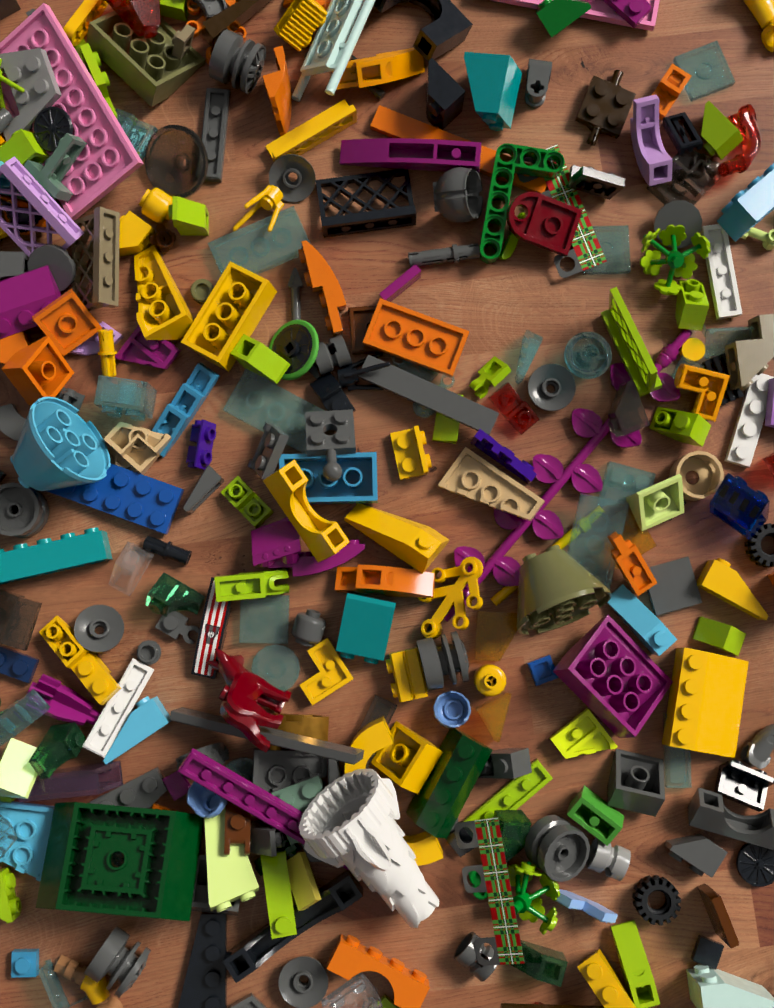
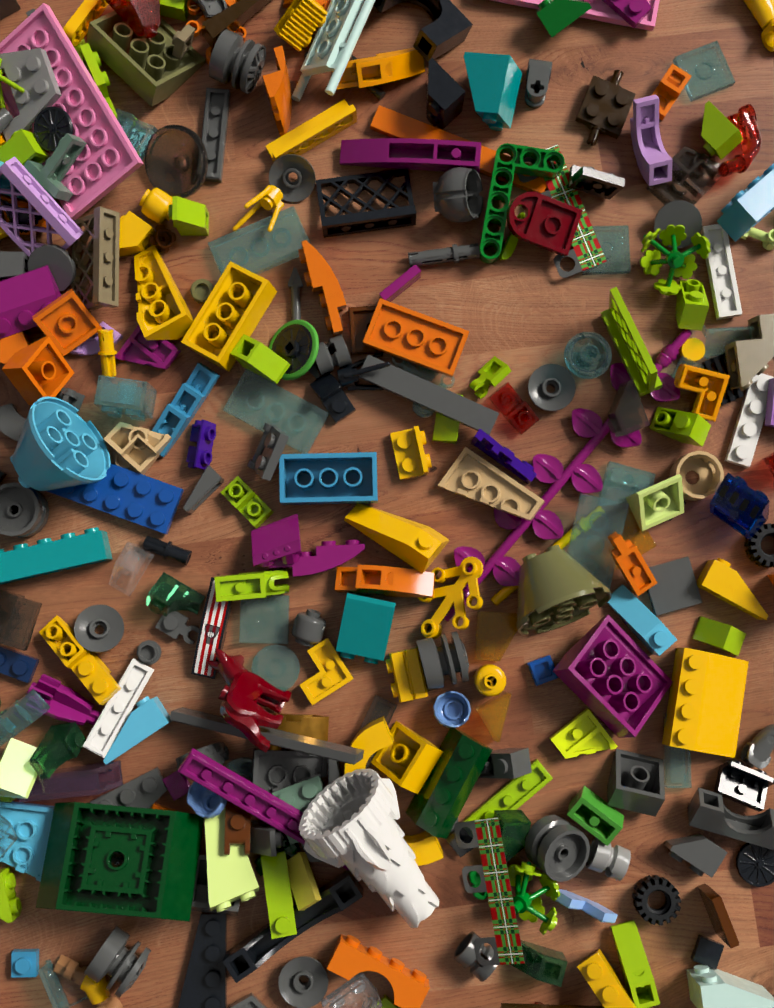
(289, 489): yellow arch -> none
(321, 444): dark grey plate -> none
(528, 350): clear light blue slope -> none
(677, 133): black tile -> none

